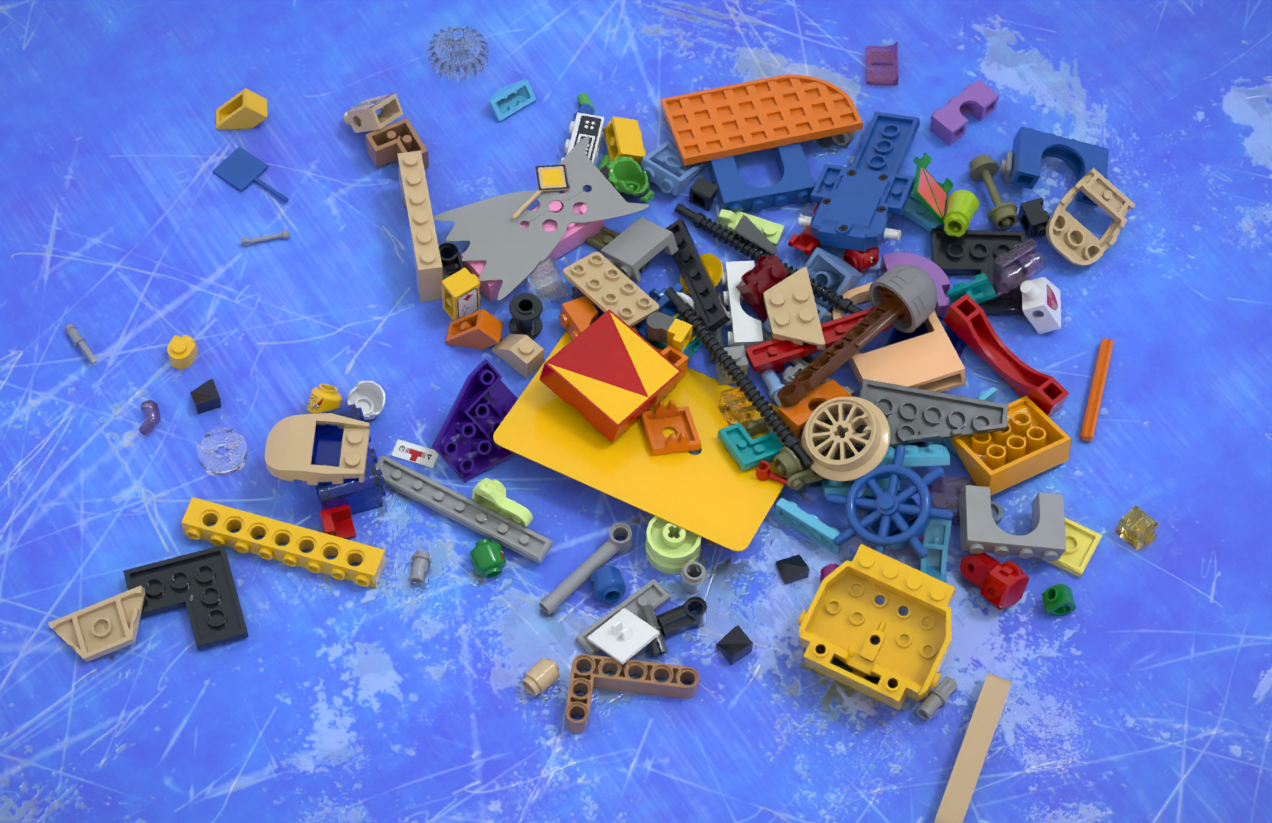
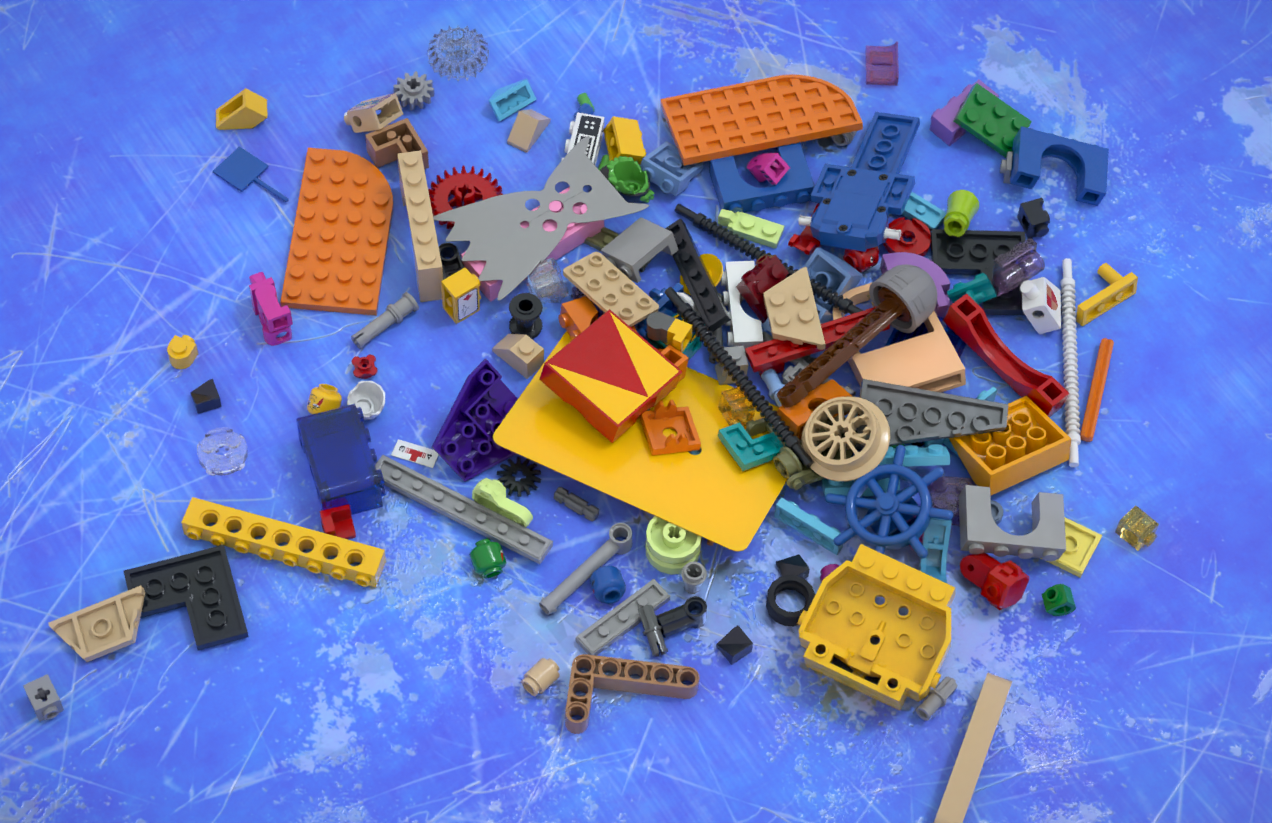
(43, 689): none -> light grey brick
(80, 342): light grey piece -> none
(152, 416): clear purple arm -> none
(271, 315): none -> dark pink hips
(285, 234): light grey hinge -> none
(292, 442): tan slope -> none
(338, 235): none -> orange plate
(364, 372): none -> red plate
(393, 314): none -> light grey pin
(414, 90): none -> light grey gear
(421, 560): light grey pin -> none
(458, 185): none -> red gear
(475, 330): orange slope -> none
(524, 483): none -> black gear
(527, 129): none -> tan slope
(548, 179): piece -> none
(576, 503): none -> dark grey axle
(623, 636): white piece -> none
(702, 193): black slope -> none
(750, 232): dark grey slope -> none
(763, 473): red hand -> none
(765, 168): none -> dark pink leg
(788, 582): none -> black tyre
(916, 230): none -> red plate
(929, 191): flag -> none
(983, 169): olive piece -> none
(990, 119): none -> green plate
(1070, 361): none -> white hose
(1071, 237): tan slope -> none
(1117, 292): none -> yellow piece

